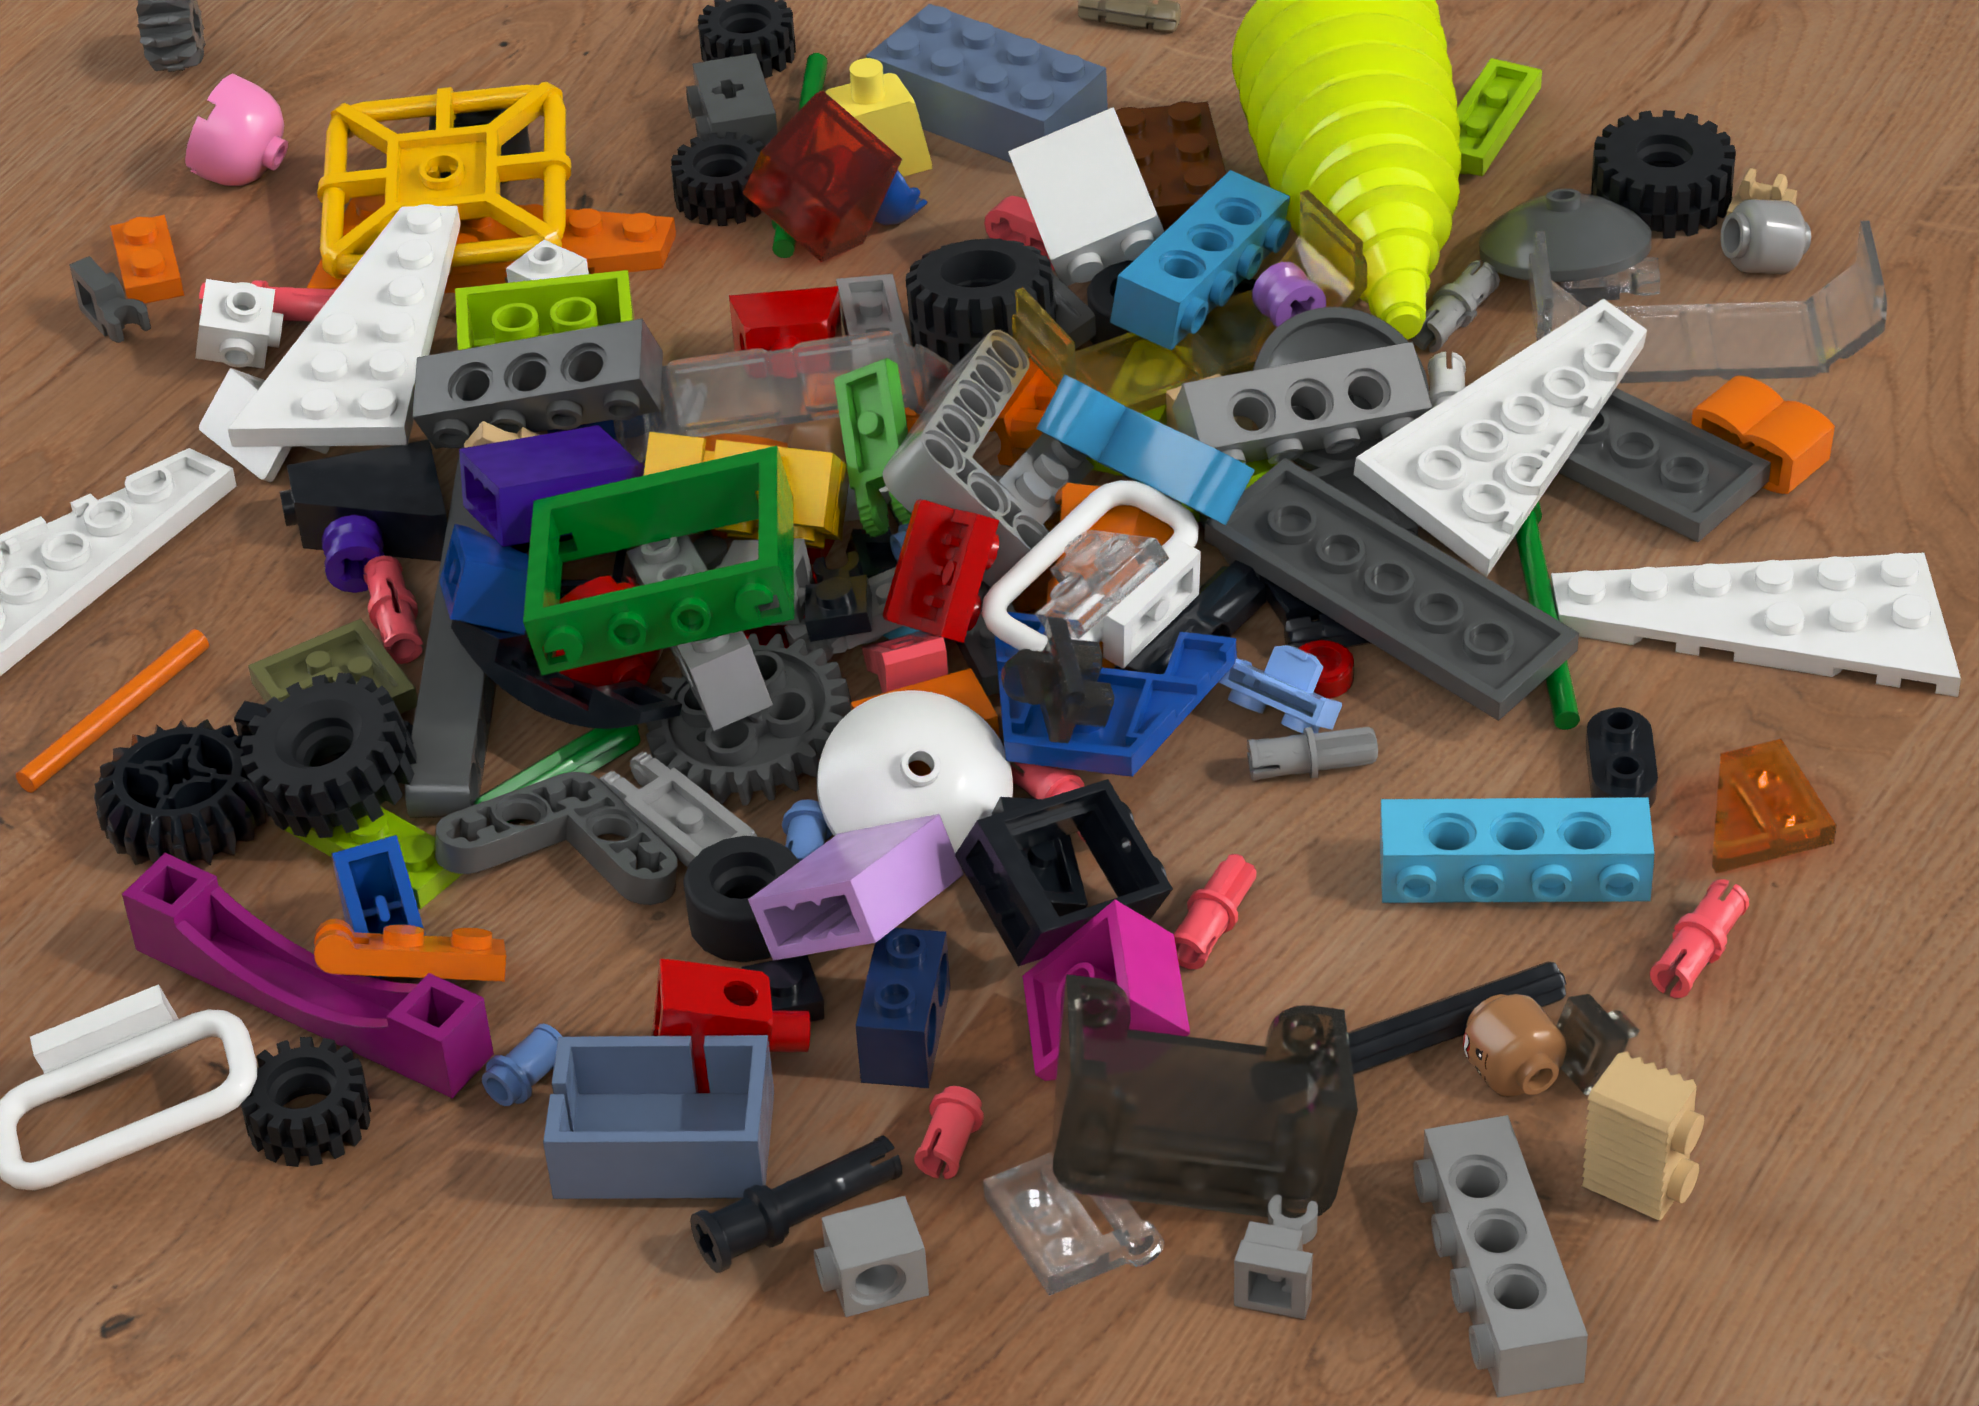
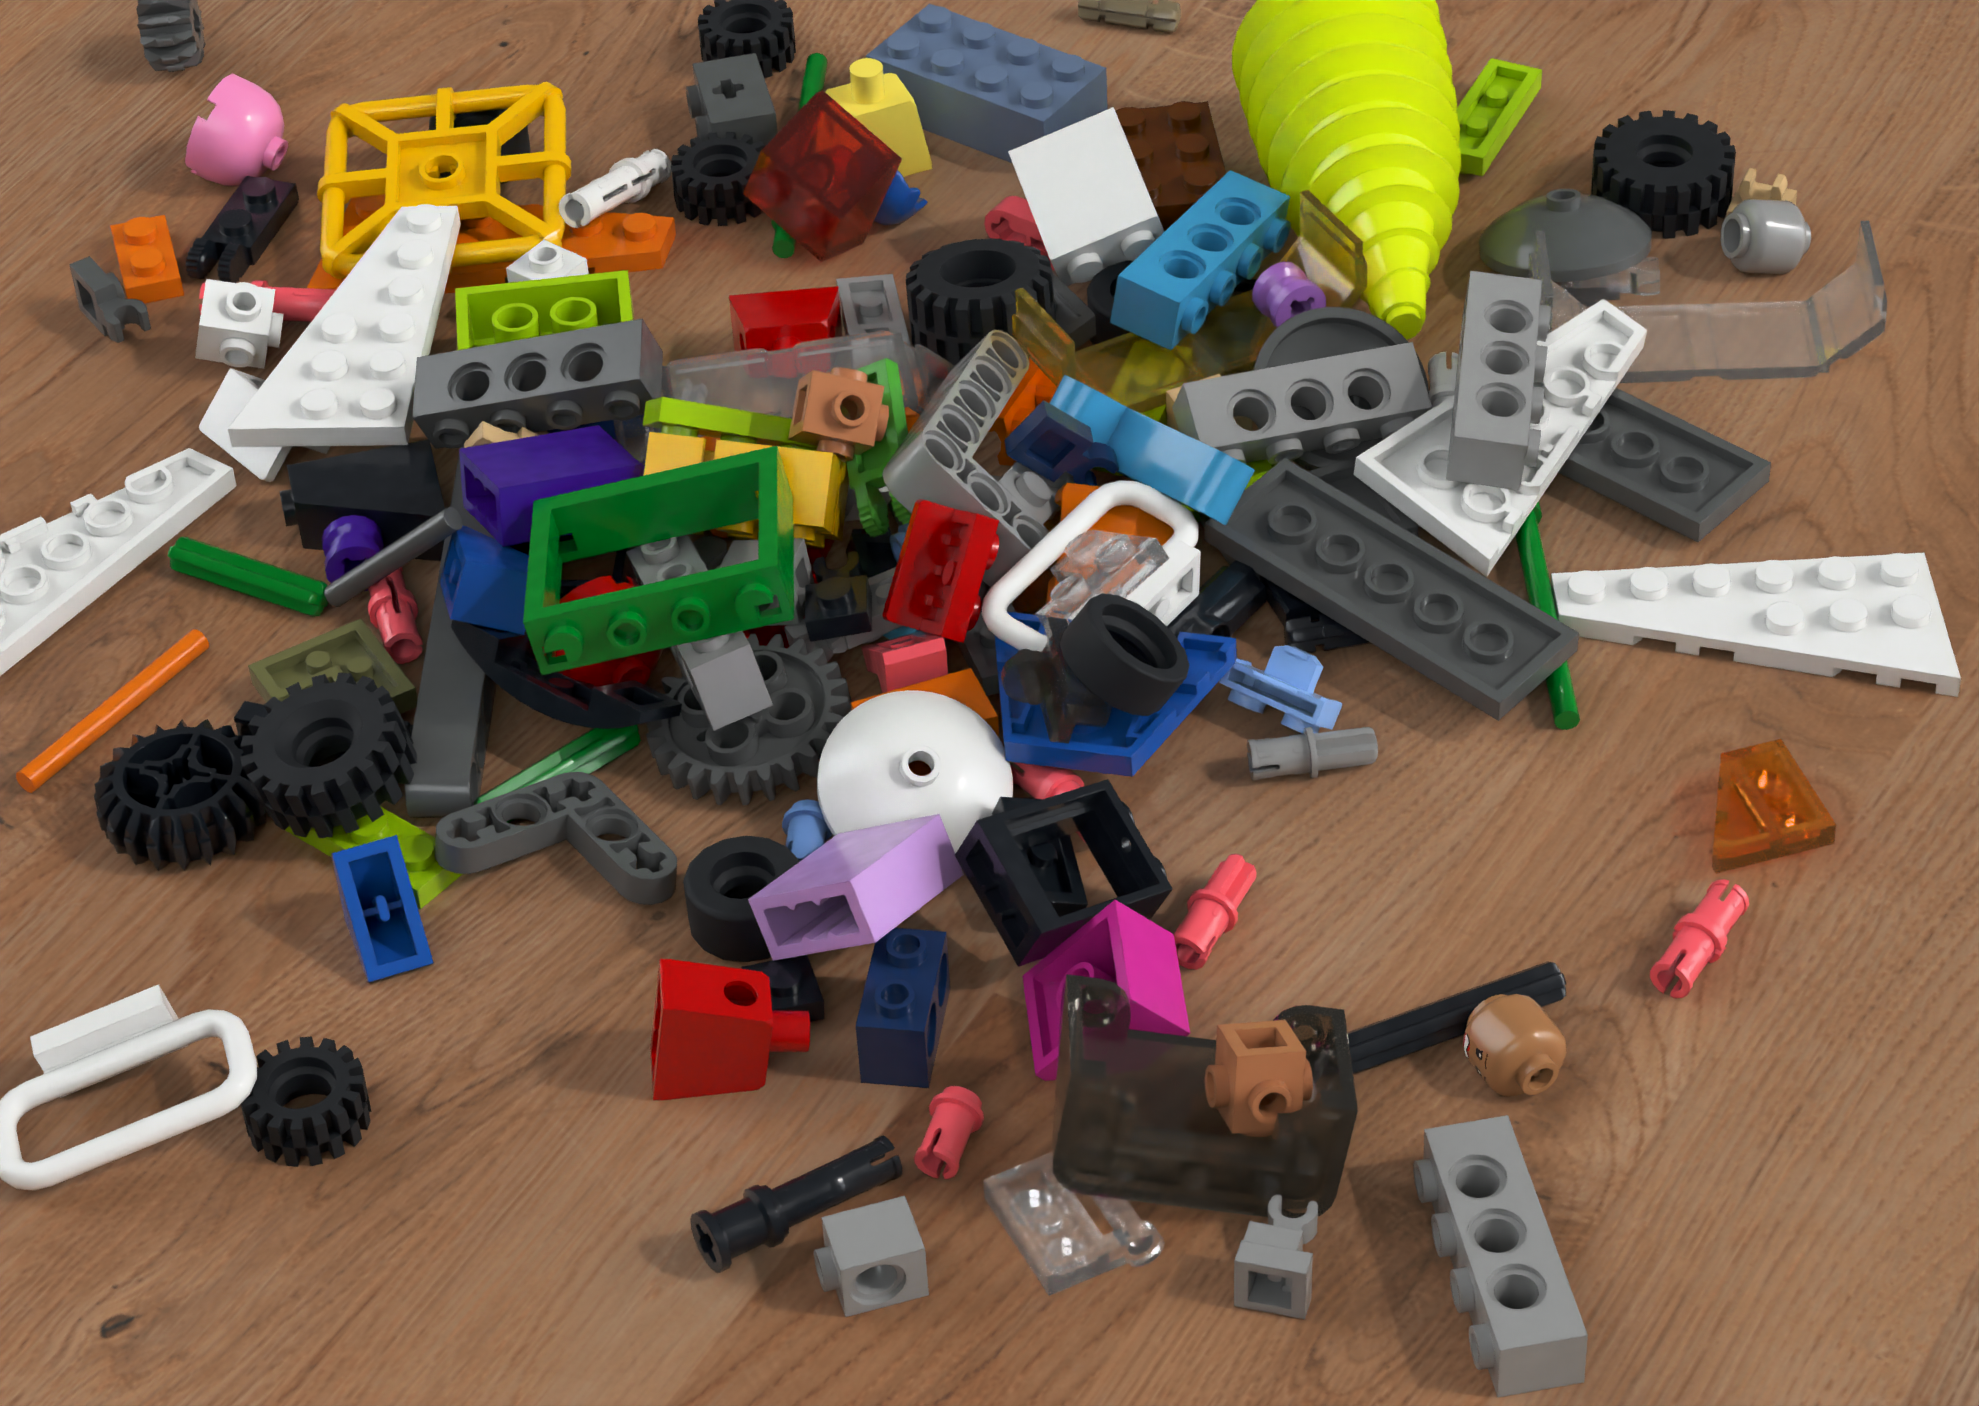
(242, 228): none -> black hinge
(248, 576): none -> green axle
(393, 556): none -> dark grey bar
(408, 953): orange plate -> none
(418, 1030): magenta arch -> none
(511, 1076): medium blue pin -> none
(626, 182): none -> white pin
(636, 1126): sand blue piece -> none
(675, 807): light grey hinge -> none
(728, 424): none -> lime plate
(839, 412): none -> nougat brick
(1057, 443): none -> dark blue plate
(1124, 654): none -> black tyre
(1257, 1075): none -> nougat brick
(1337, 667): red tile -> none
(1456, 305): light grey pin -> none
(1496, 381): none -> light grey brick
(1516, 850): medium azure brick -> none
(1592, 1039): clear smoke tile -> none
(1621, 755): black plate -> none
(1641, 1136): tan brick -> none
(1761, 422): orange brick -> none

